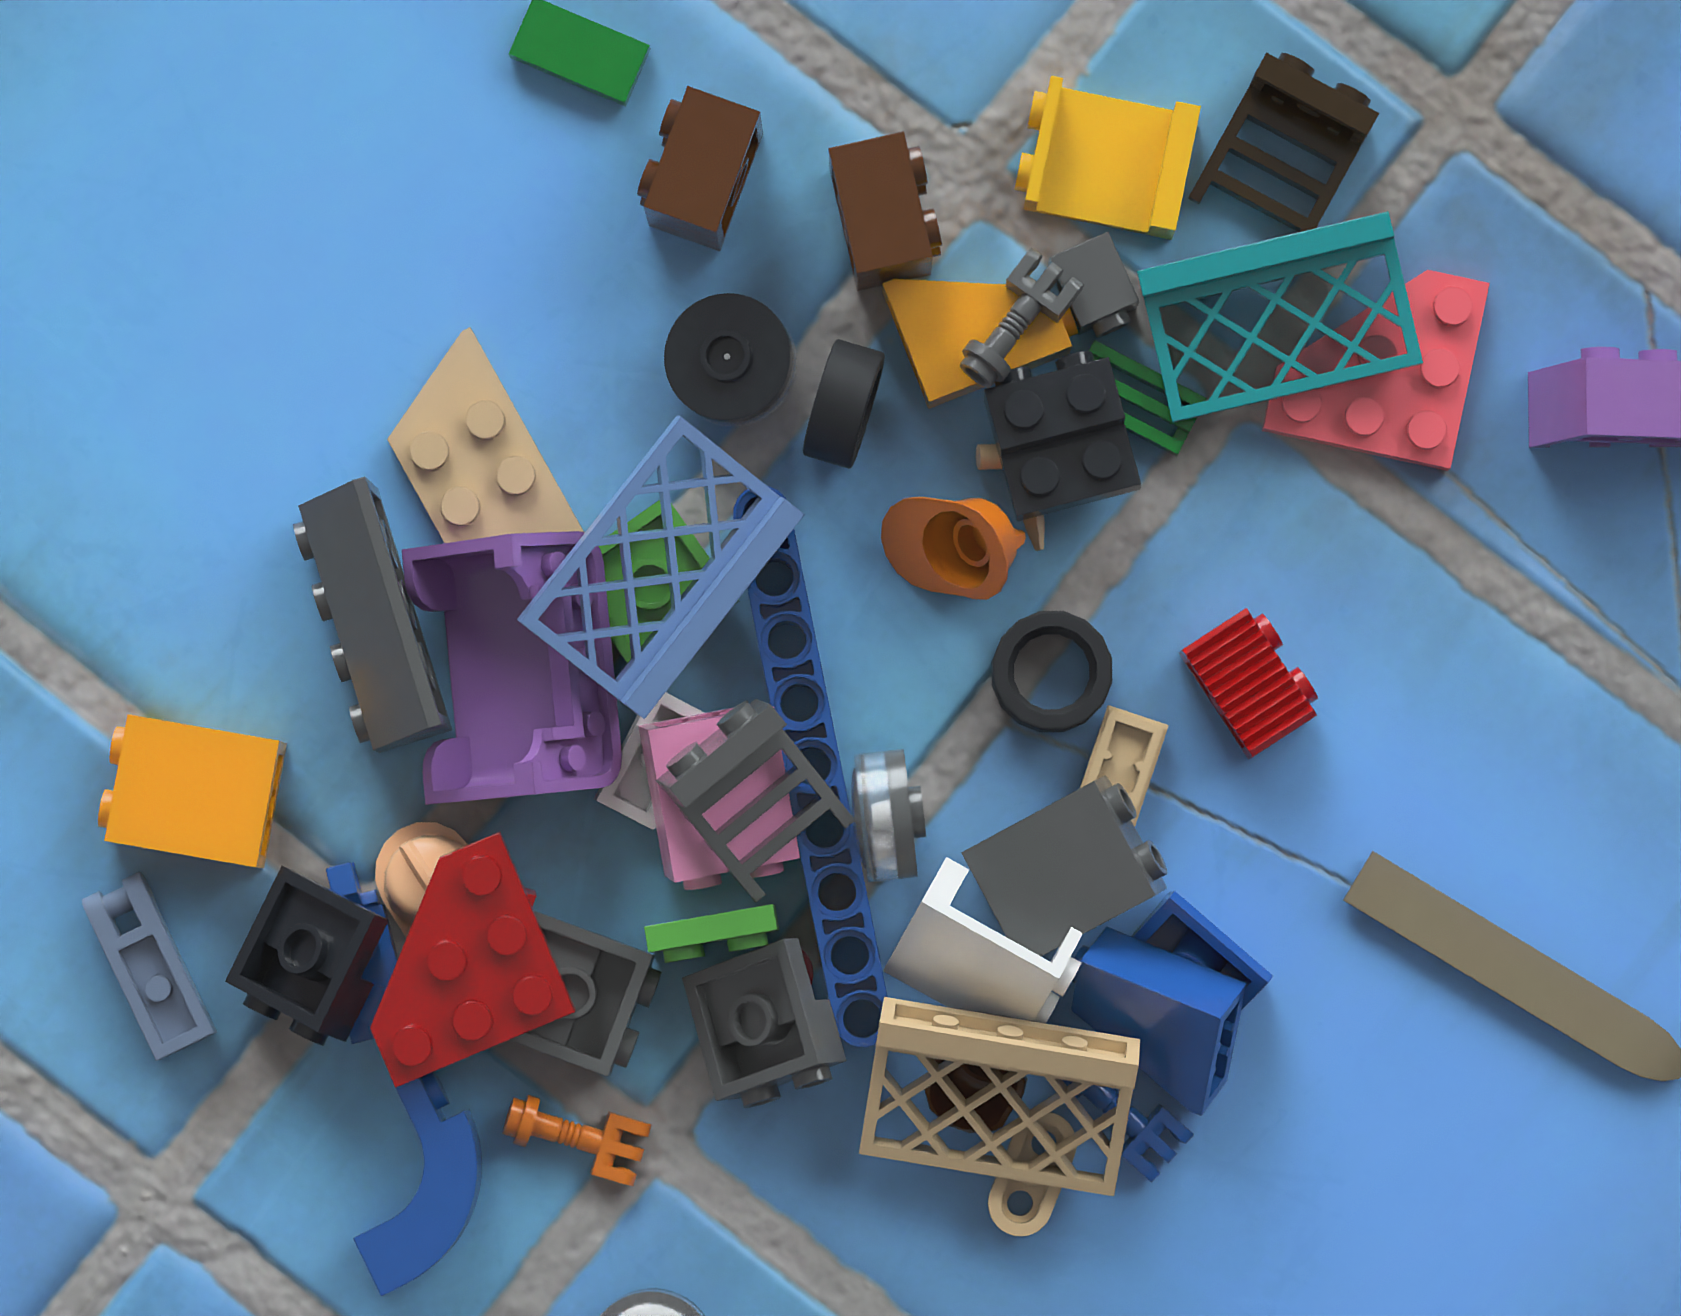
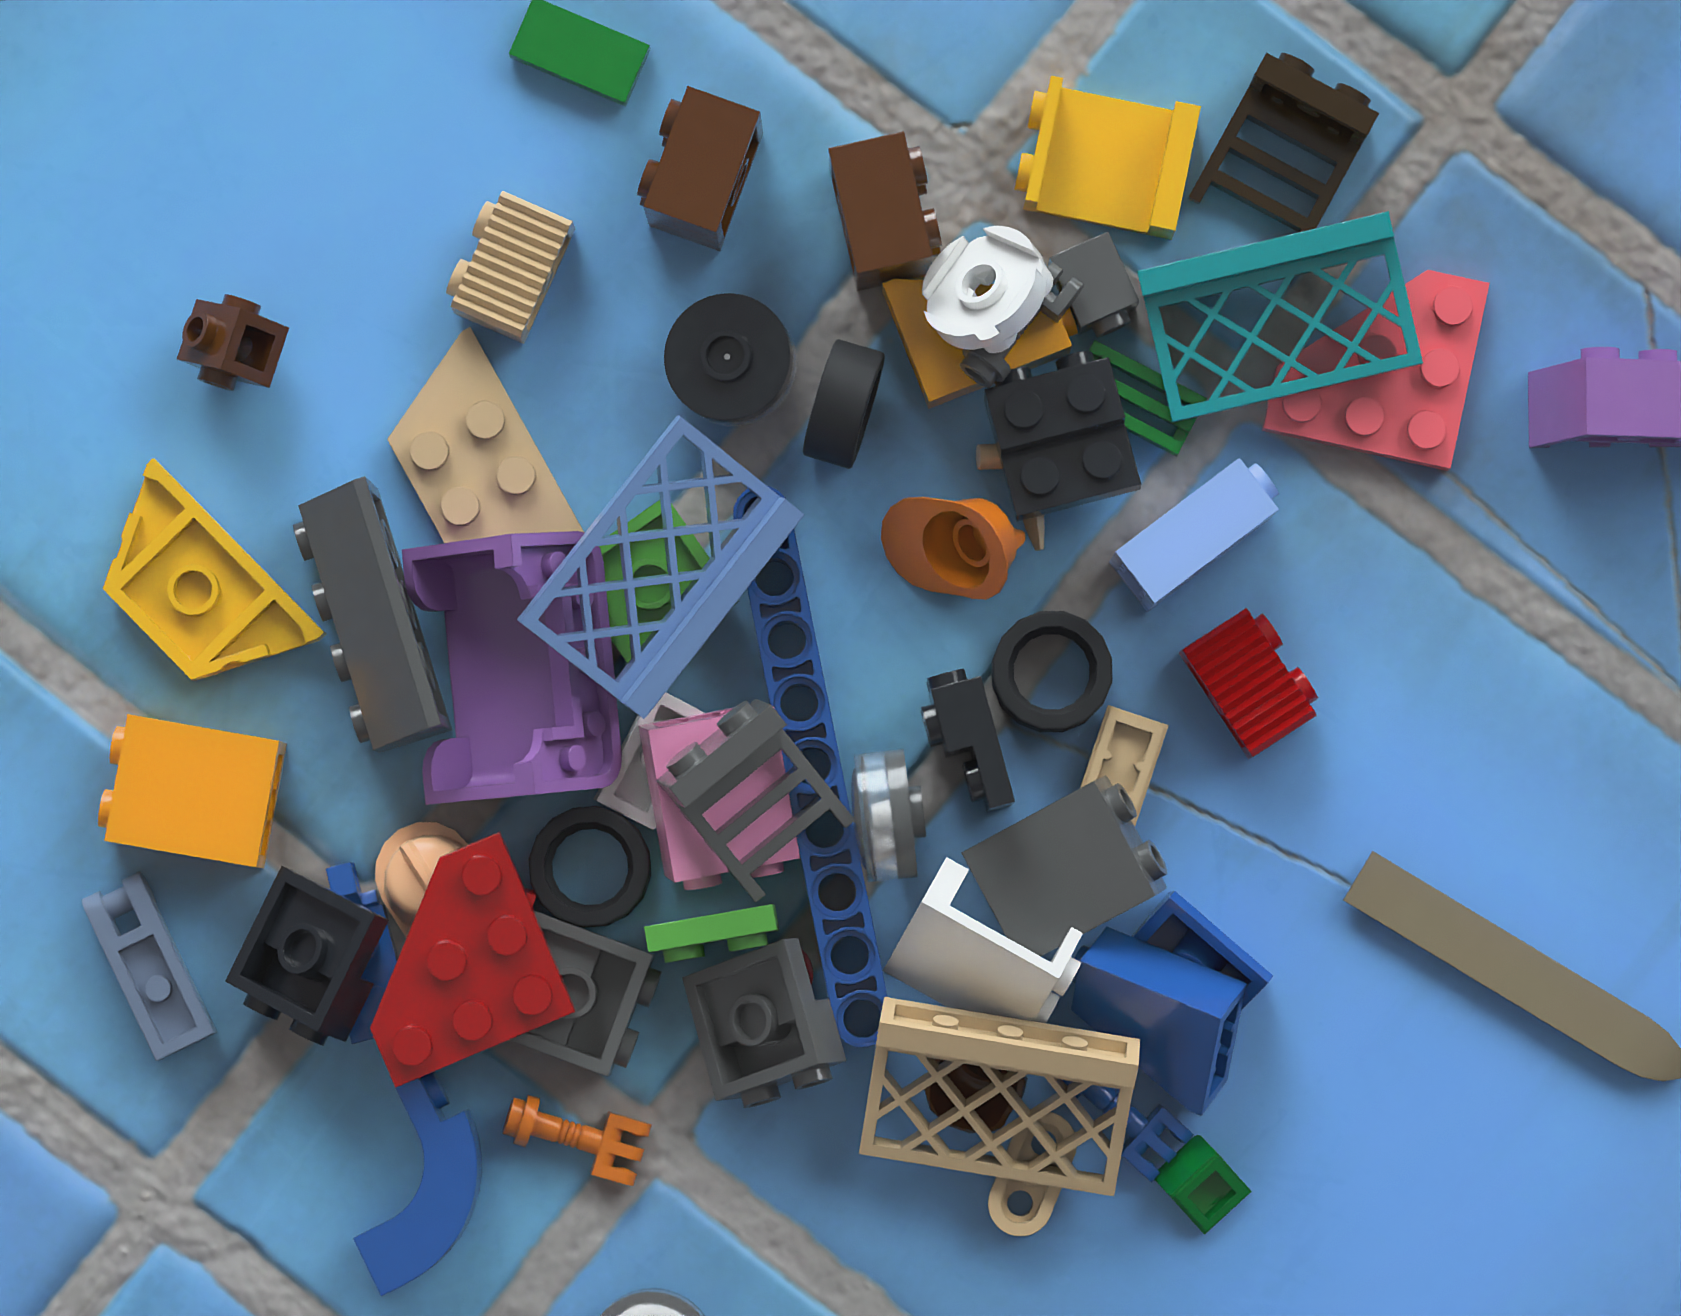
(198, 586): none -> yellow wing
(232, 343): none -> reddish brown brick
(511, 265): none -> tan brick
(542, 869): none -> black tyre
(964, 723): none -> black plate
(1001, 312): none -> white plate
(1195, 533): none -> light blue brick
(1201, 1183): none -> green slope

